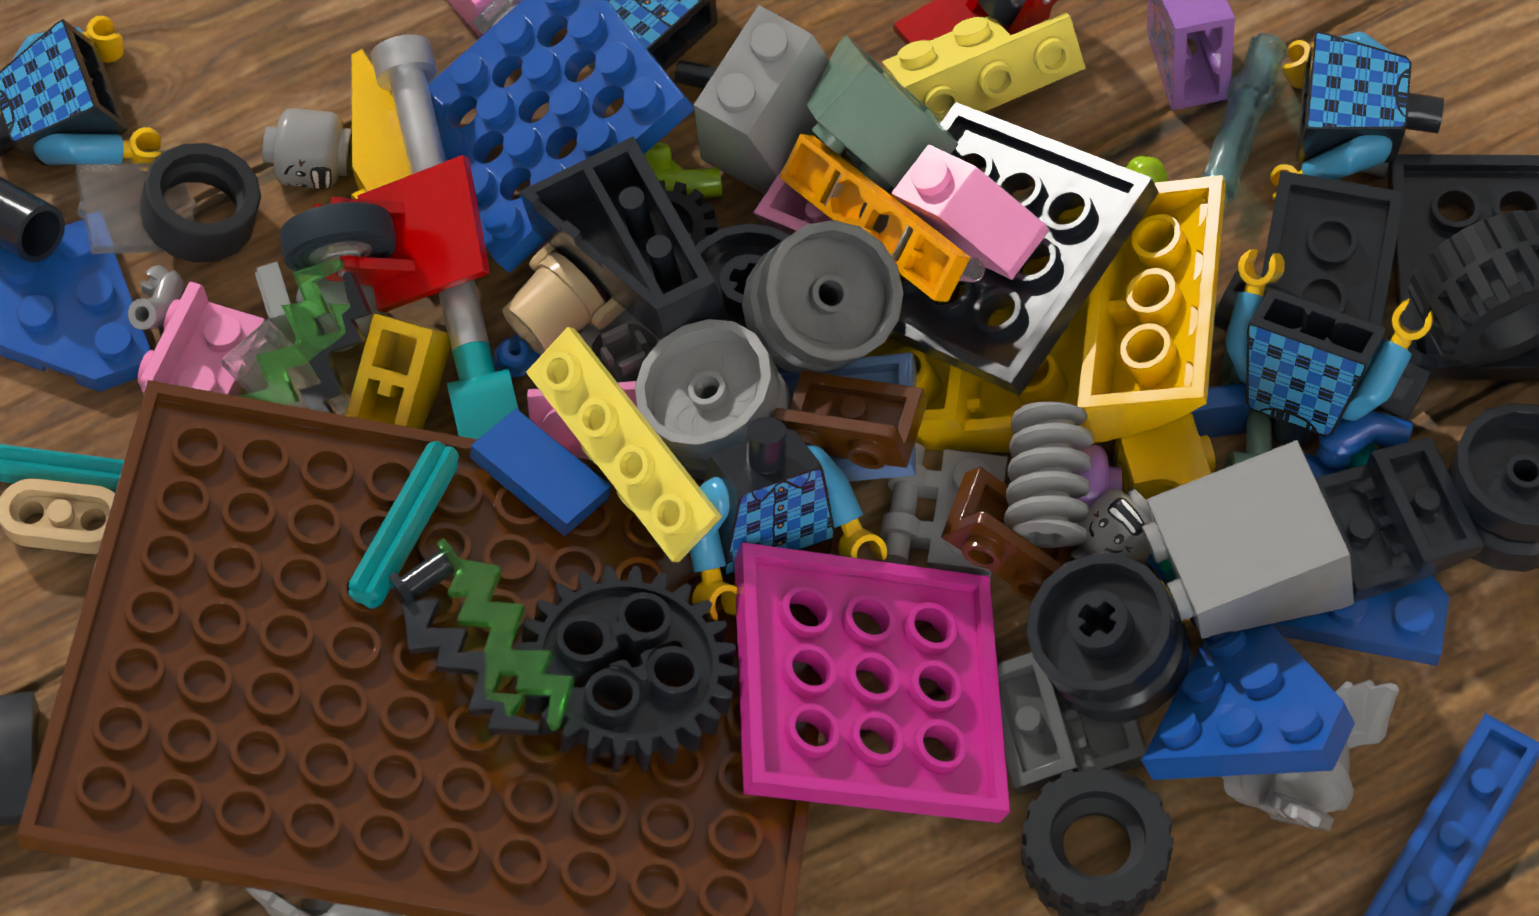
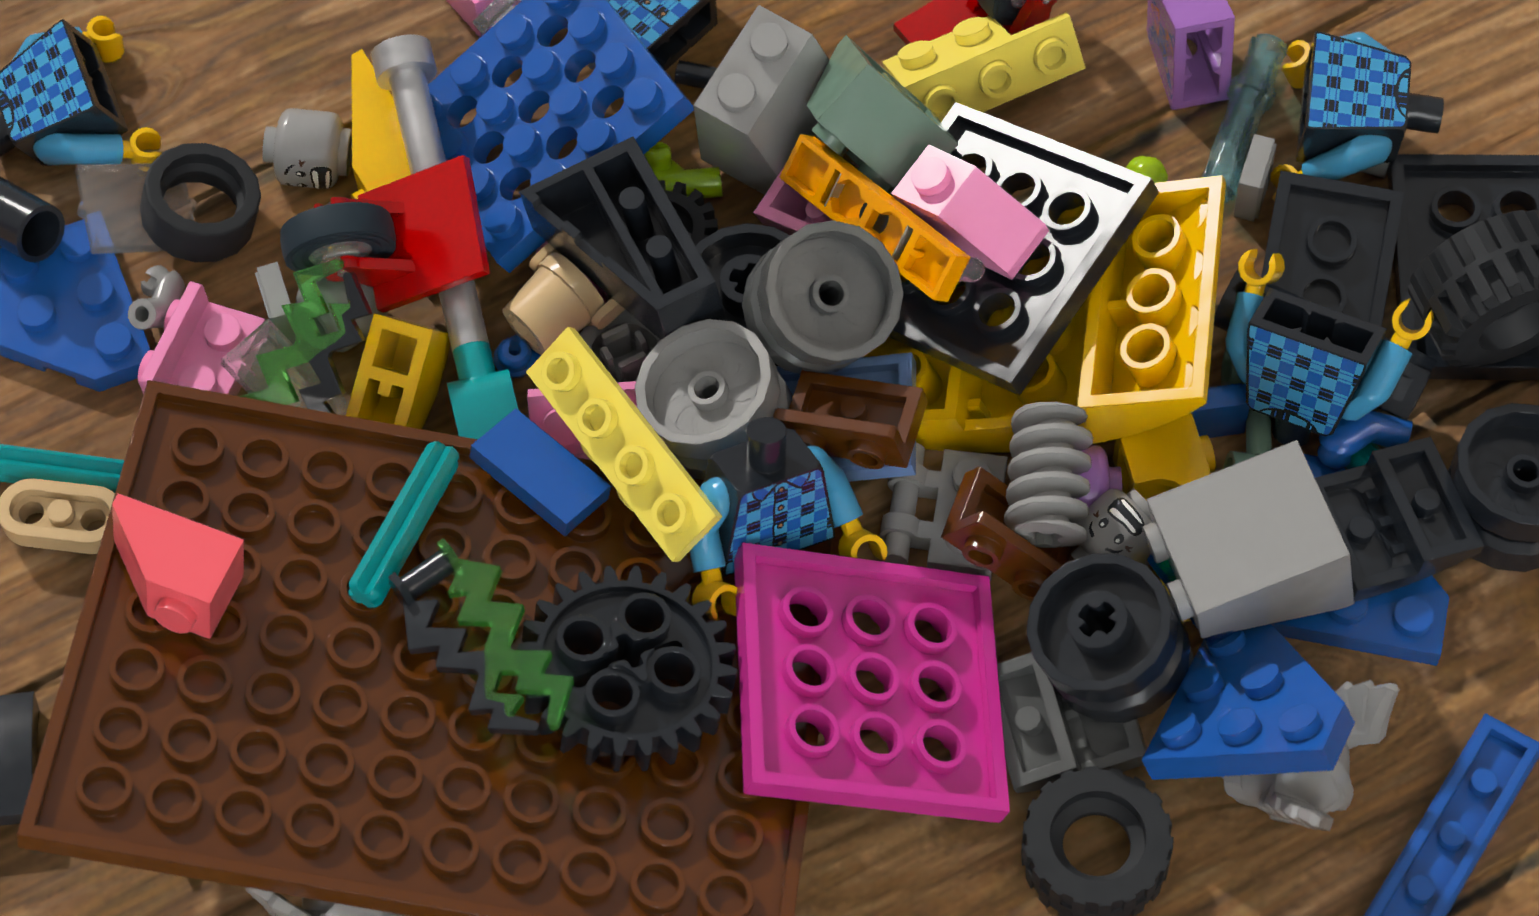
(177, 565): none -> coral slope
(1255, 178): none -> light grey tile

